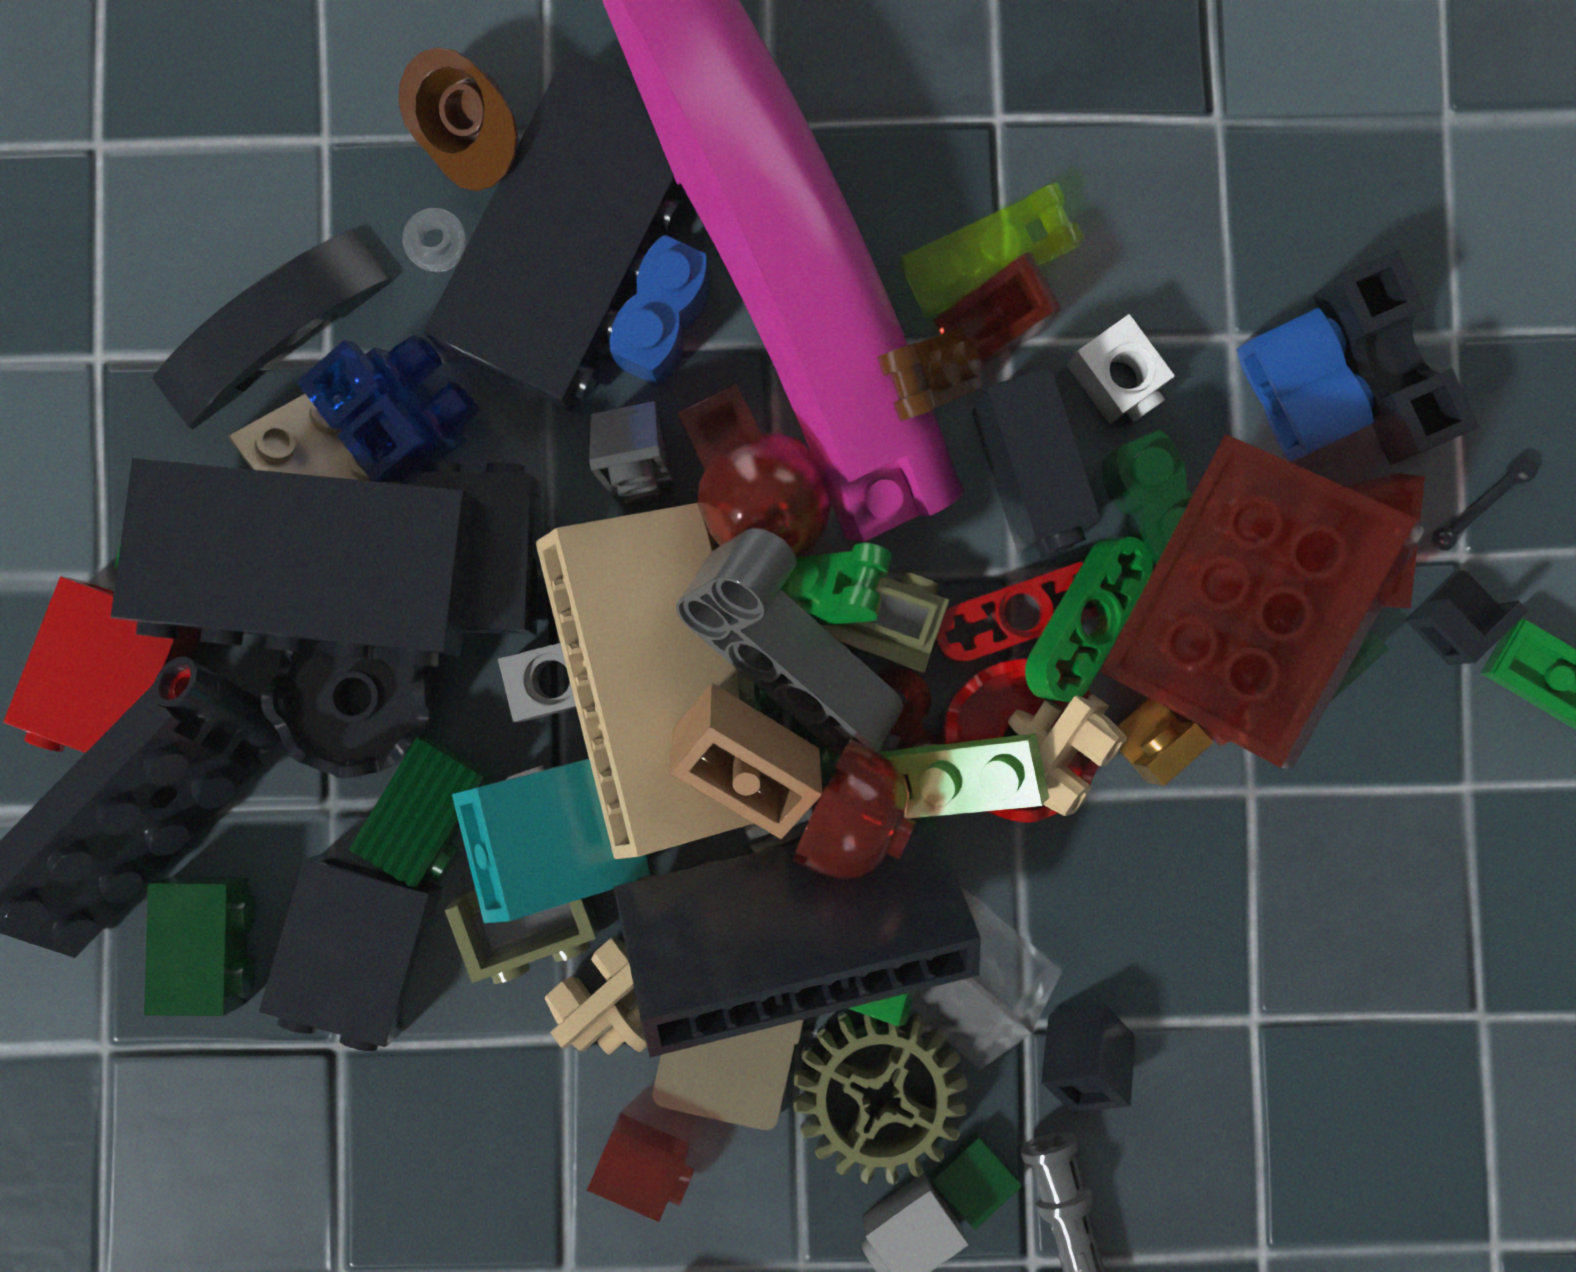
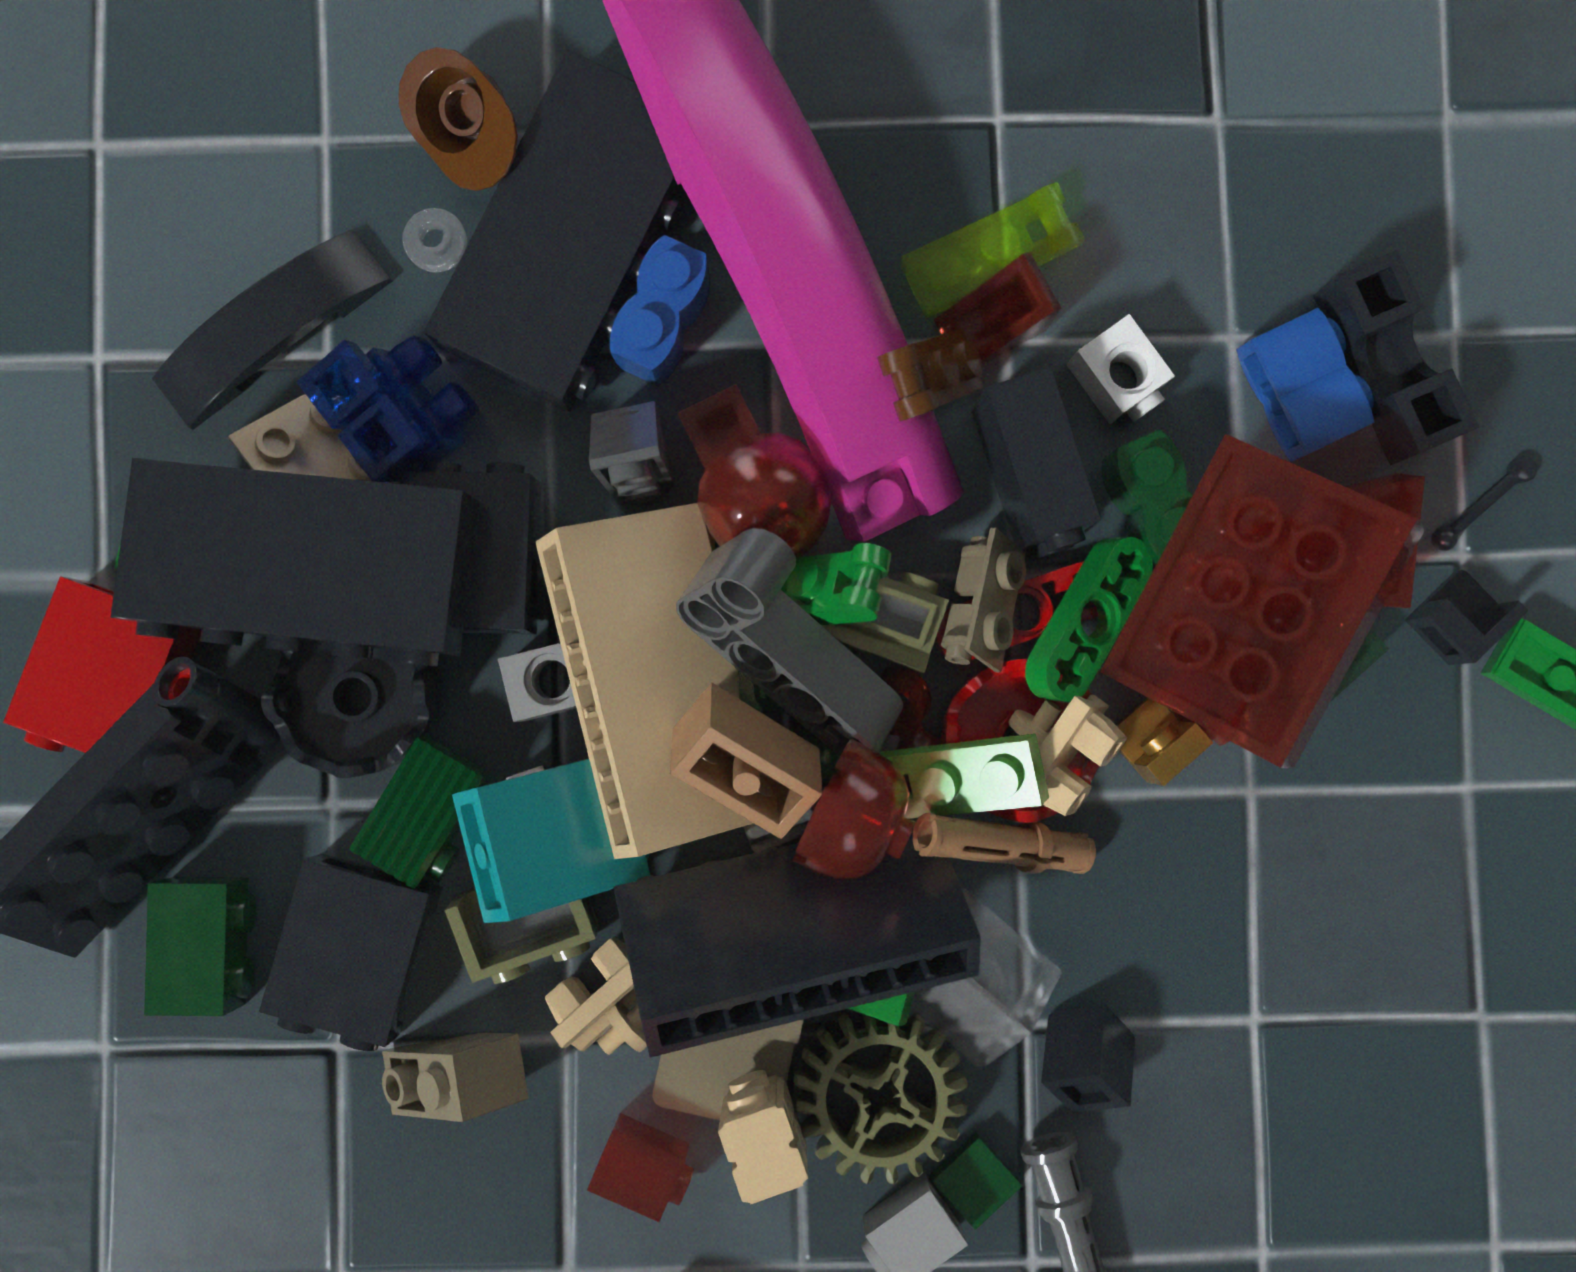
(455, 1077): none -> dark tan slope
(762, 1137): none -> tan brick
(991, 574): none -> dark tan hinge
(1026, 846): none -> medium nougat pin

